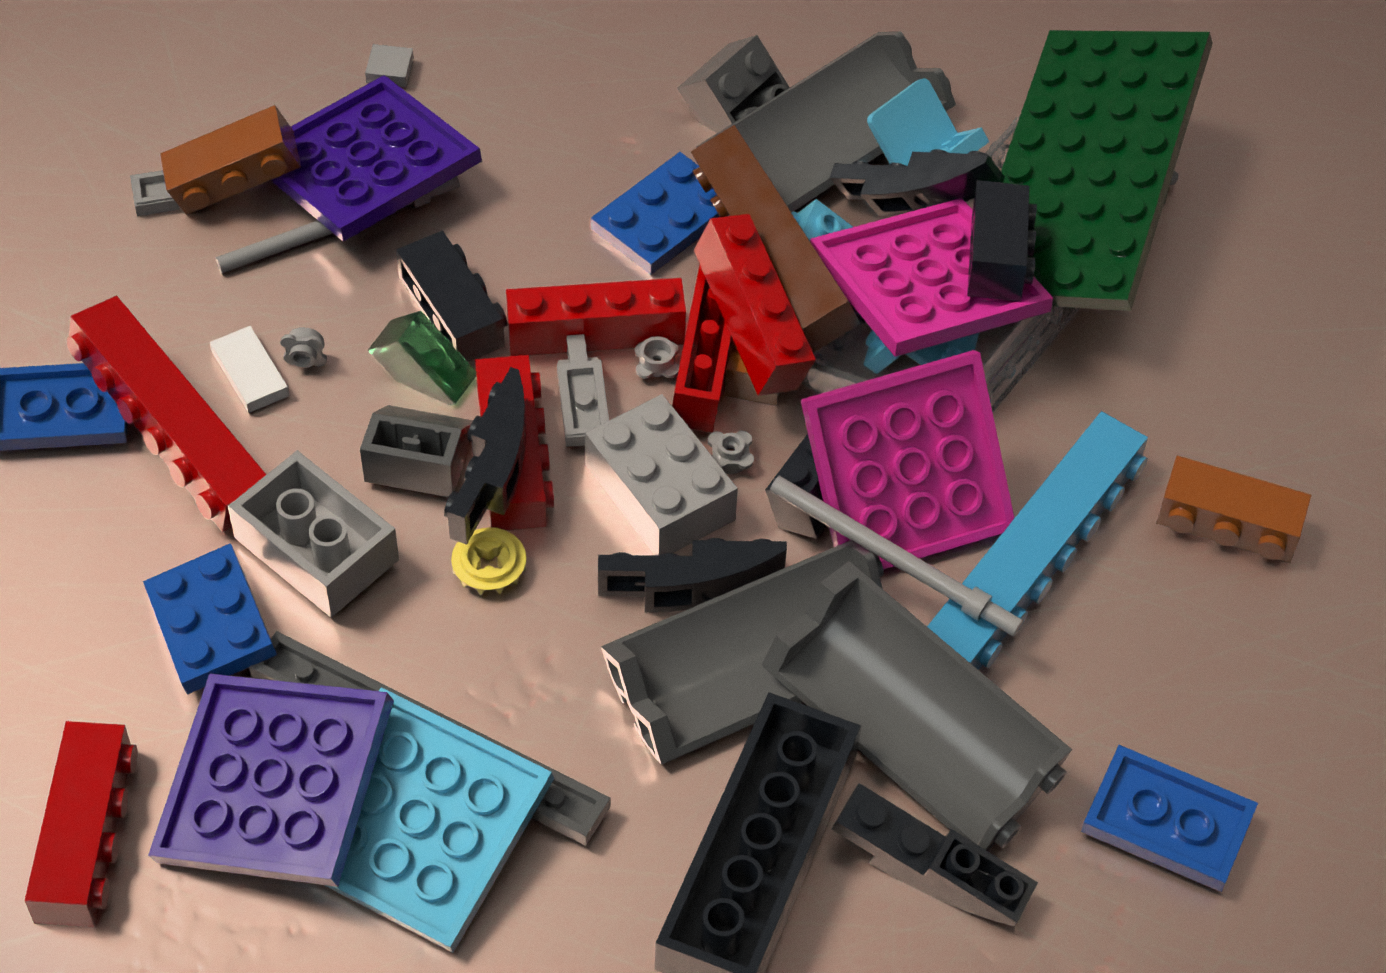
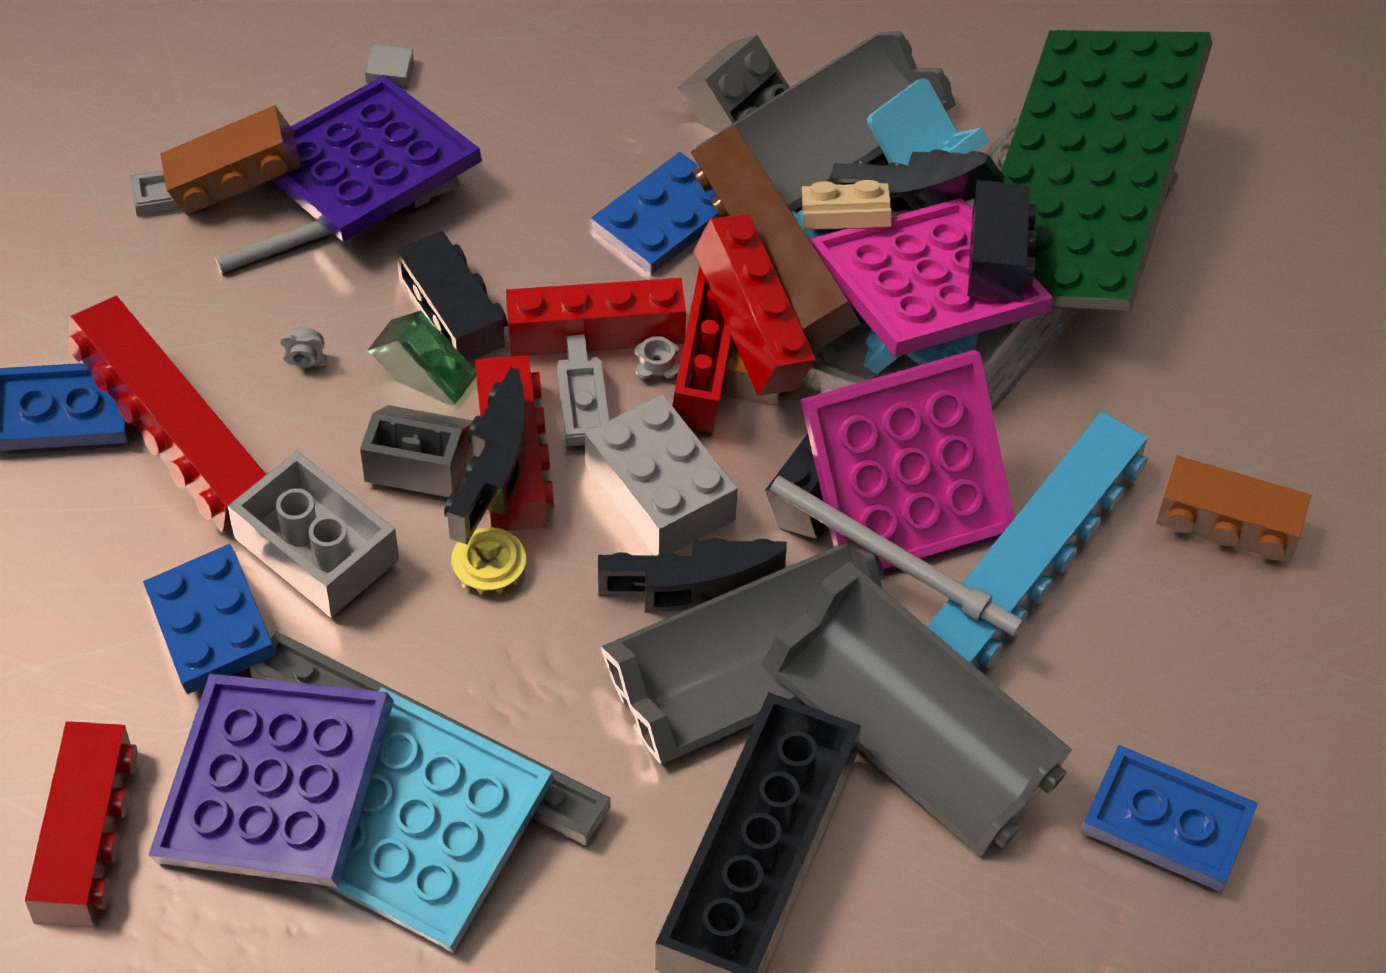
(249, 369): white tile -> none
(731, 461): light grey plate -> none
(846, 206): none -> tan plate
(935, 864): black slope -> none

